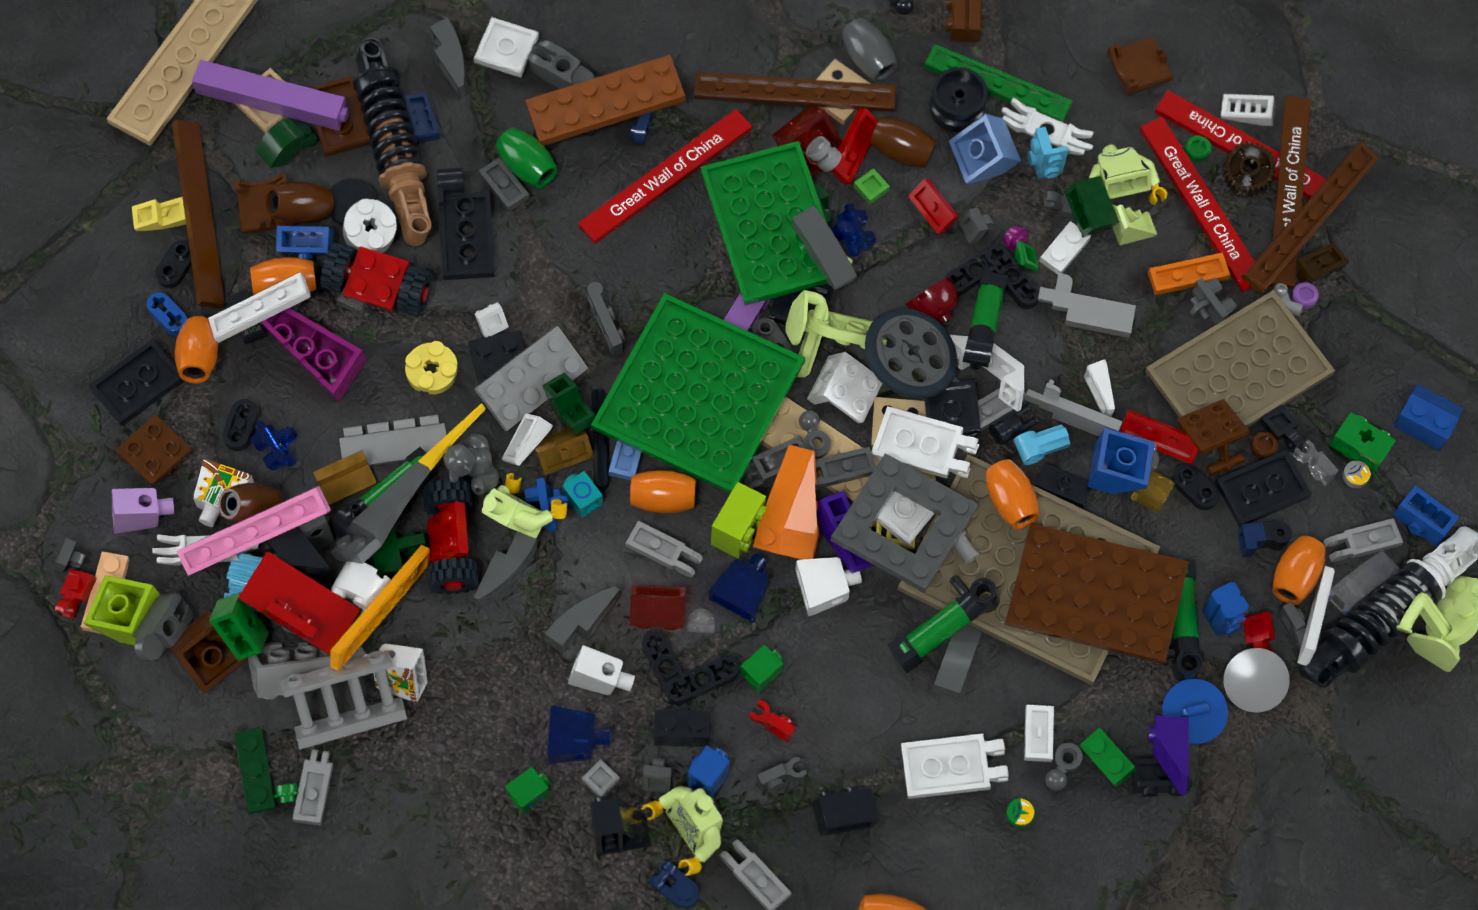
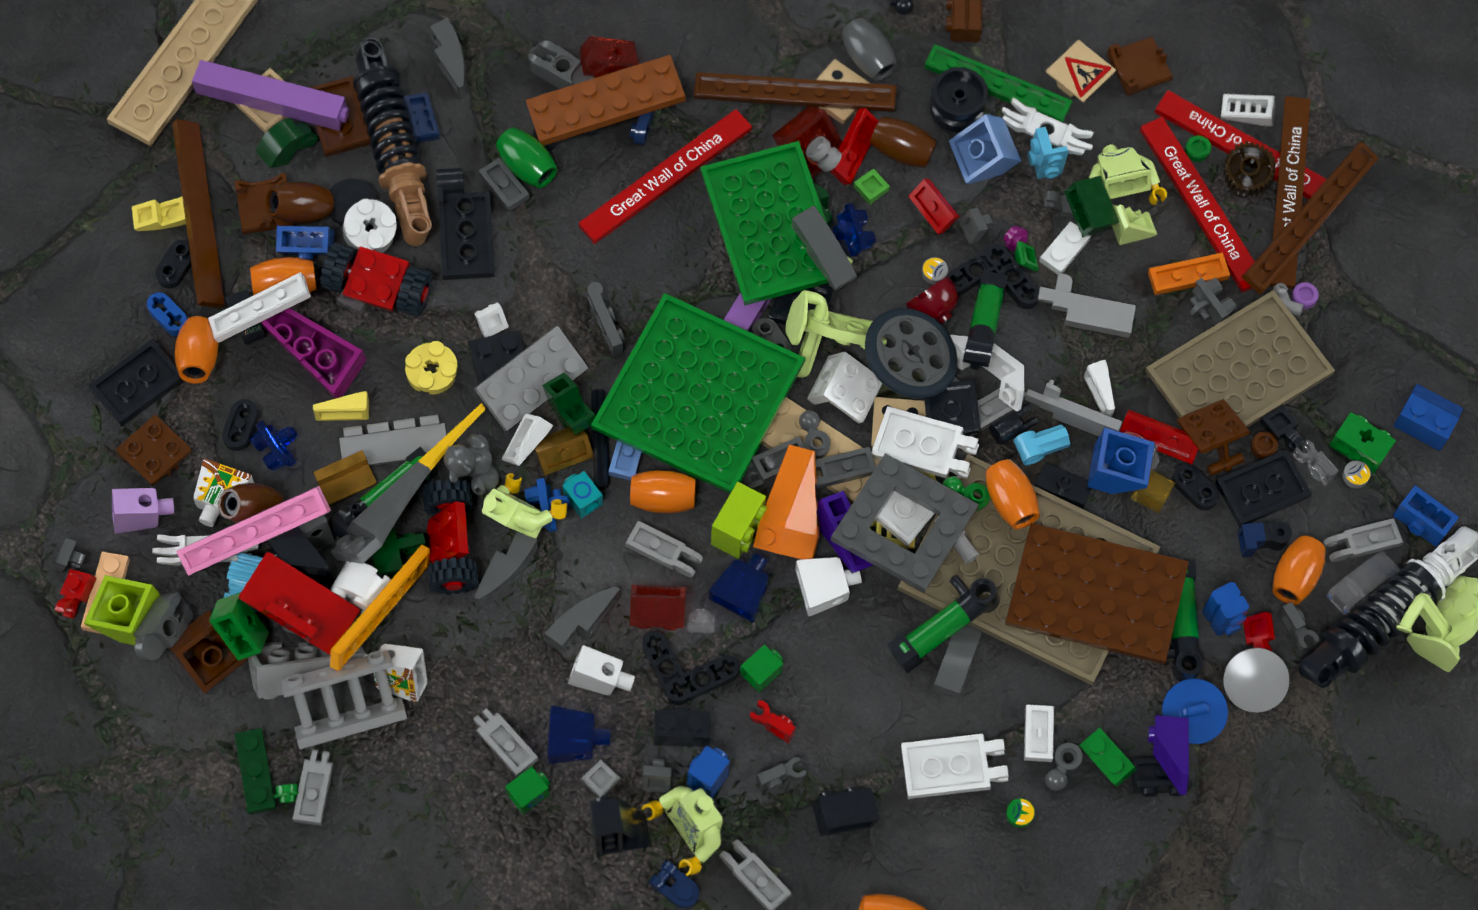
(343, 408): none -> light yellow slope
(505, 742): none -> light grey hinge
(506, 47): white plate -> none
(606, 55): none -> clear red brick
(934, 270): none -> tile
(956, 485): none -> green plate
(1080, 71): none -> tan piece
(1316, 616): white tile -> none
(1321, 263): dark brown plate -> none

